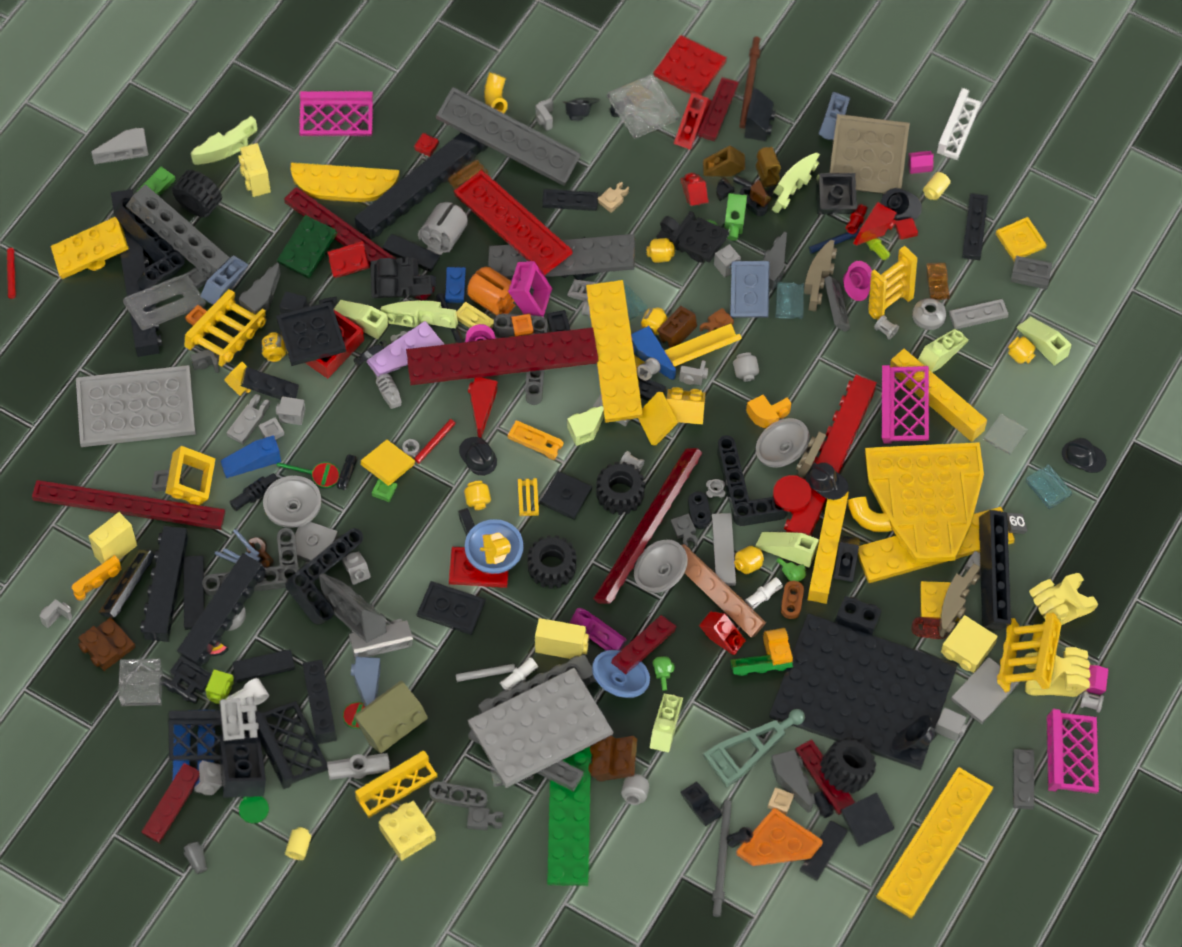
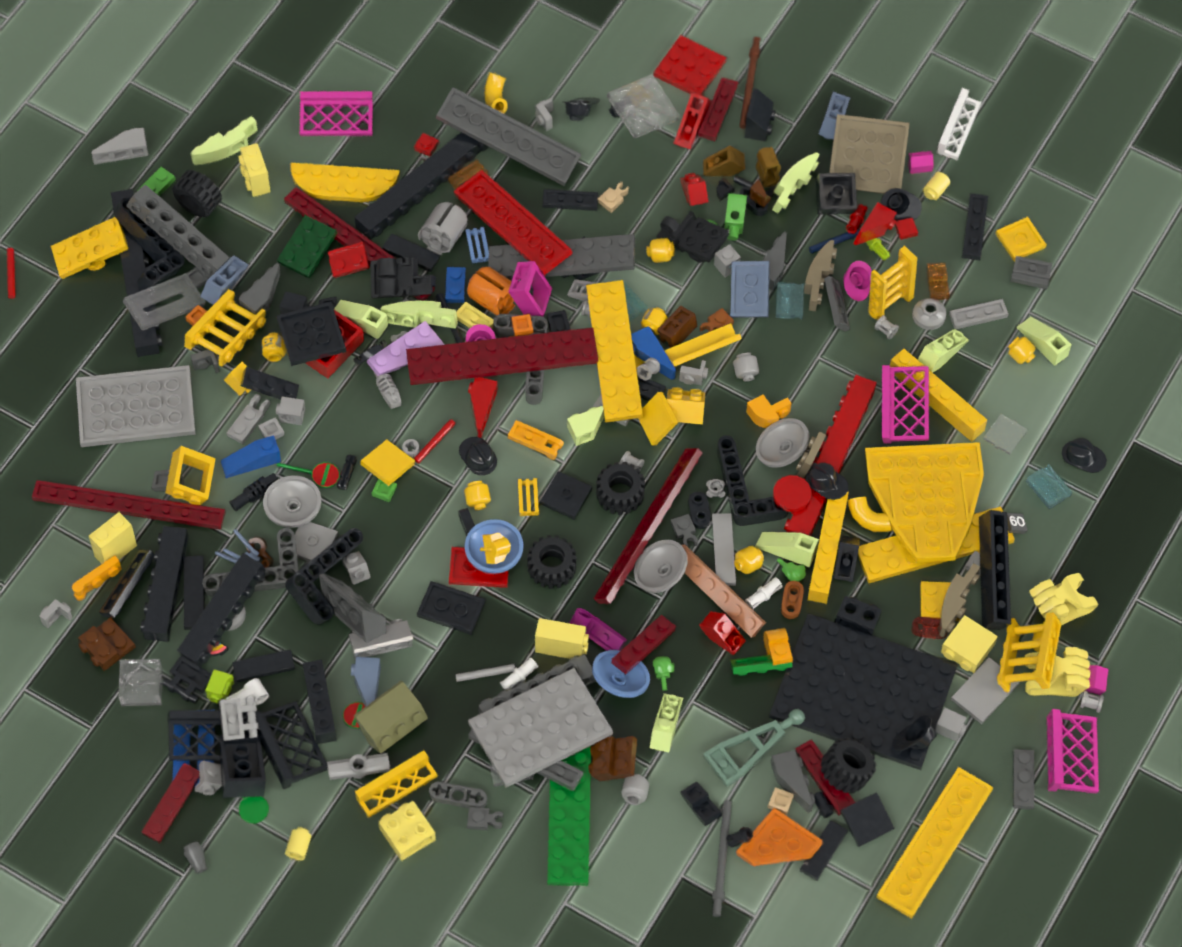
(475, 232): none -> medium blue tile

